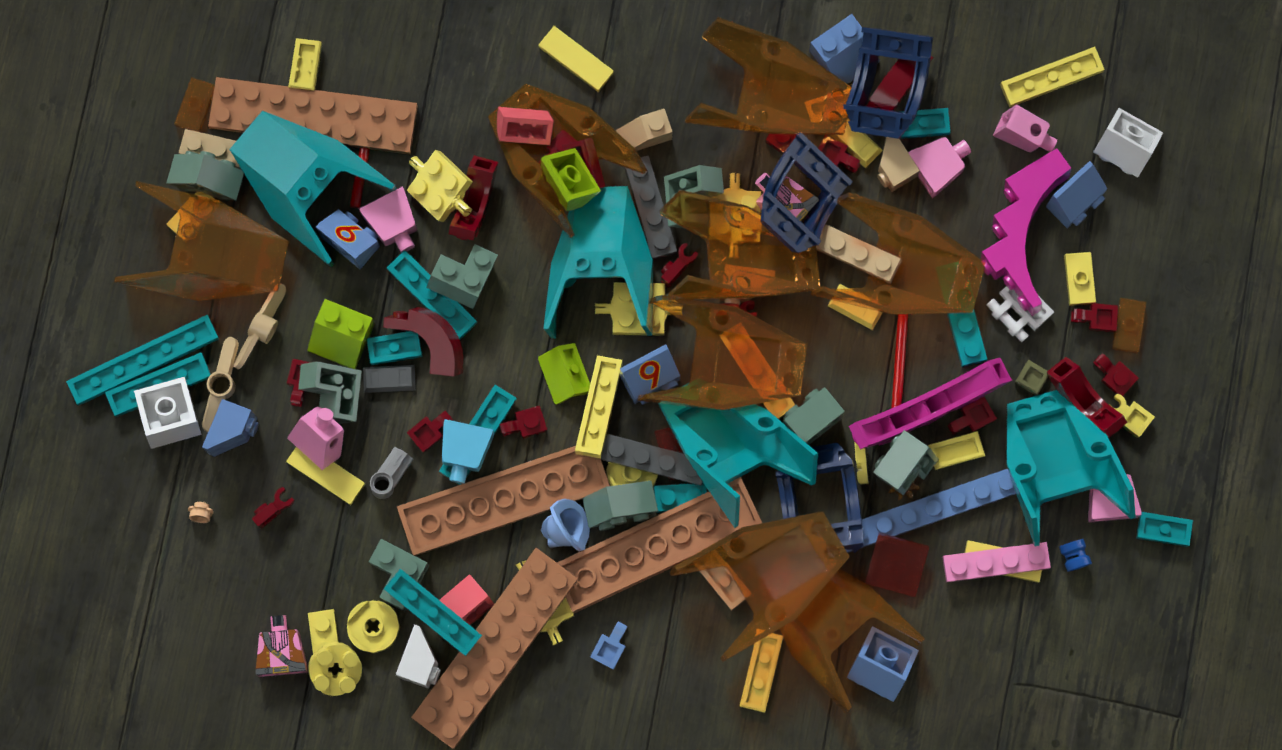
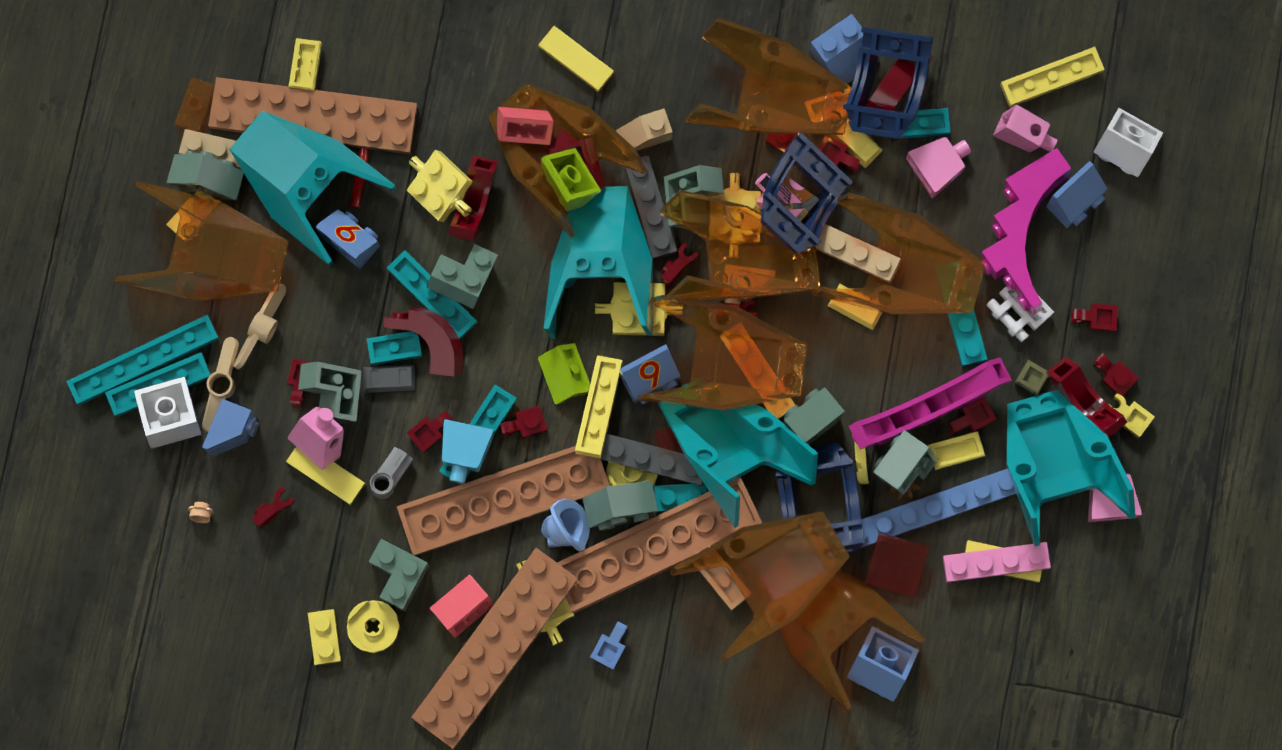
(280, 650): torso -> none
(340, 334): lime slope -> none
(345, 680): light yellow plate -> none
(391, 219): bright pink torso -> none
(418, 661): white slope -> none
(432, 612): teal plate -> none
(761, 673): light yellow tile -> none
(896, 165): tan slope -> none
(899, 364): red bar -> none
(1073, 549): blue wheel -> none
(1080, 278): light yellow plate -> none
(1129, 325): clear orange plate -> none
(1164, 529): teal plate -> none

